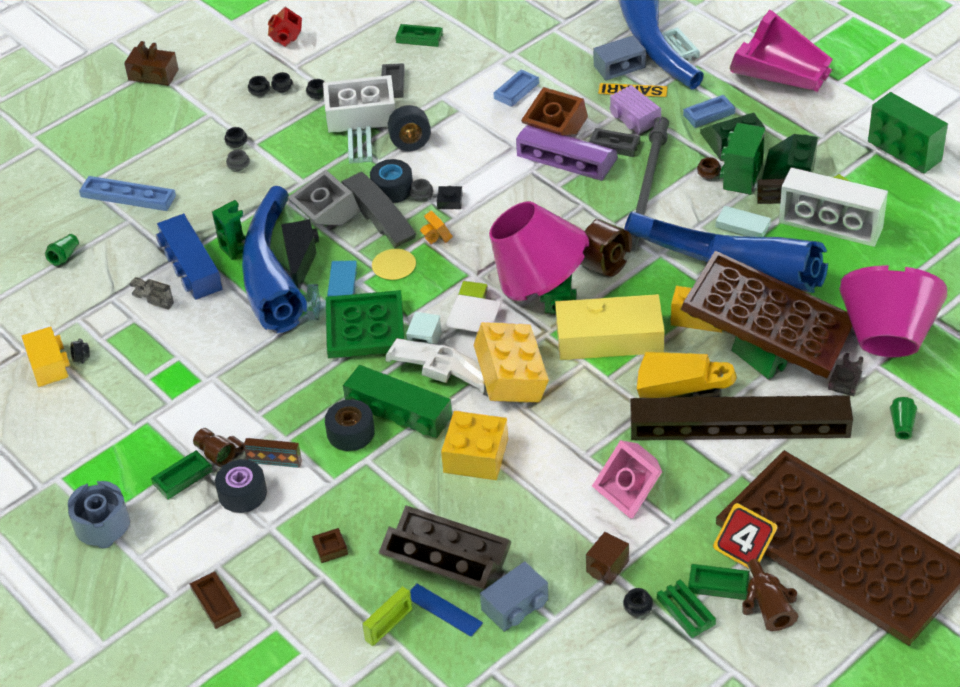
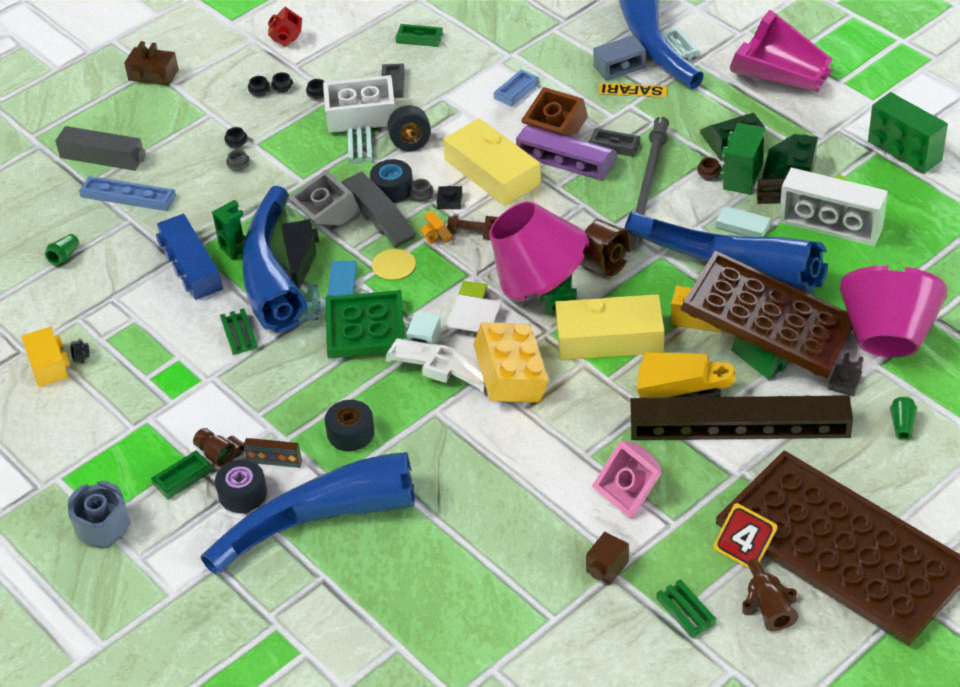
(100, 148): none -> dark grey brick
(156, 292): clear smoke plate -> none
(215, 600): reddish brown tile -> none
(235, 318): none -> green tile
(330, 545): reddish brown tile -> none
(356, 488): none -> blue brick
(387, 616): lime tile -> none
(399, 401): green brick -> none
(444, 610): blue sticker -> none
(446, 548): dark brown brick -> none
(455, 223): none -> reddish brown hinge
(475, 445): yellow brick -> none
(492, 161): none -> light yellow brick
(514, 596): sand blue brick -> none
(634, 109): lavender brick -> none
(640, 596): black plate -> none
(709, 111): medium blue tile -> none
(719, 581): green tile -> none

